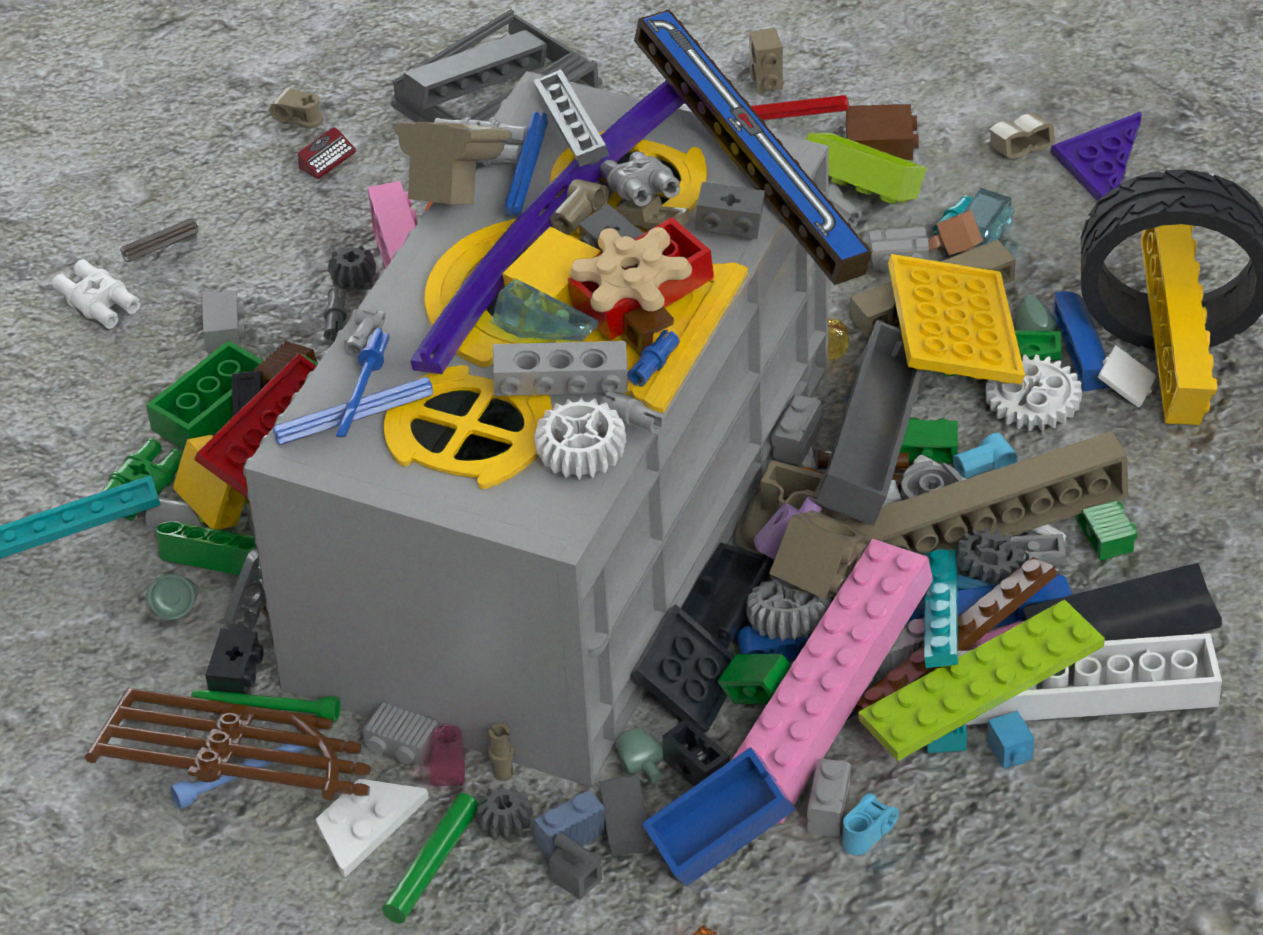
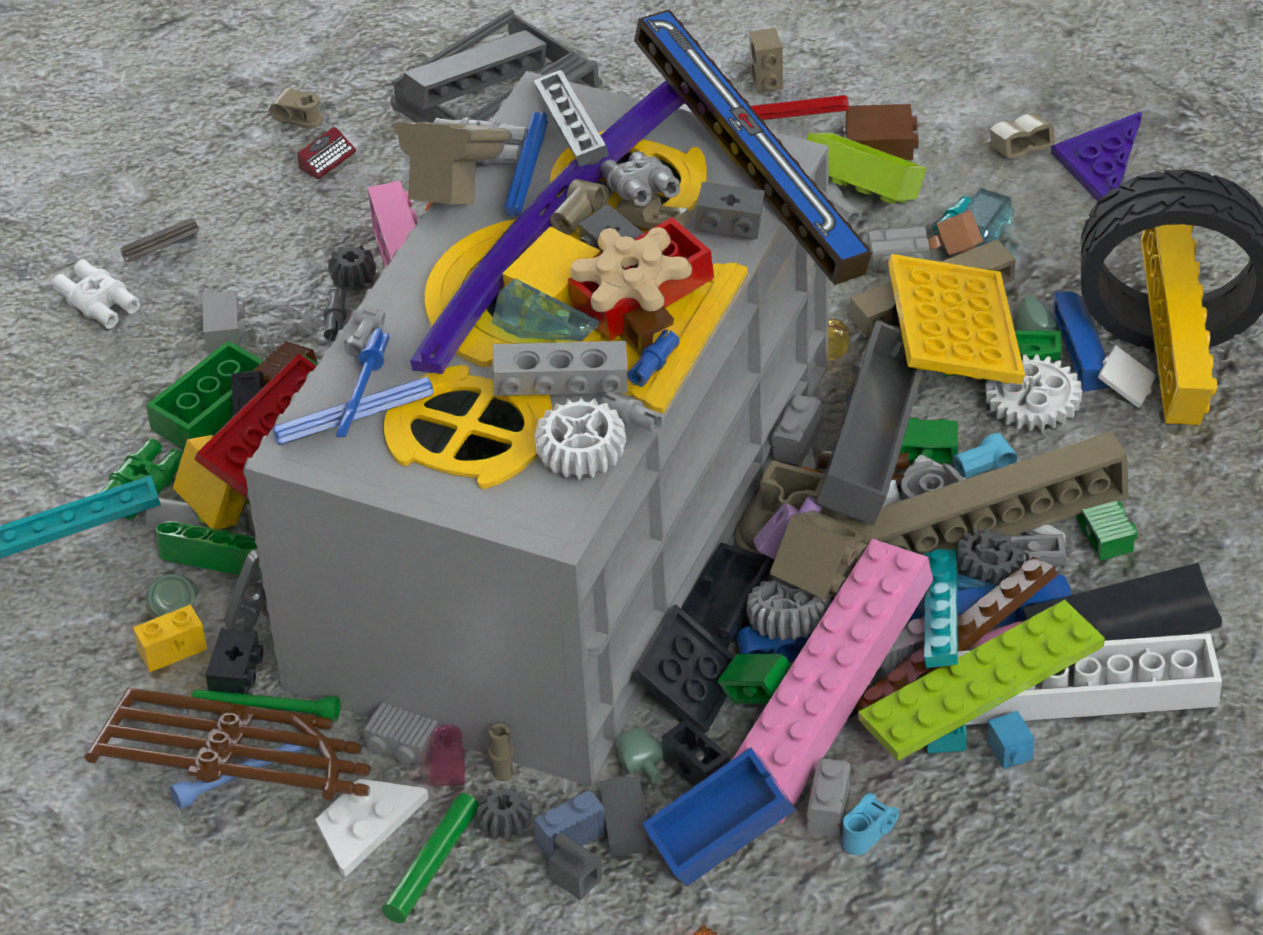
(170, 638): none -> yellow brick

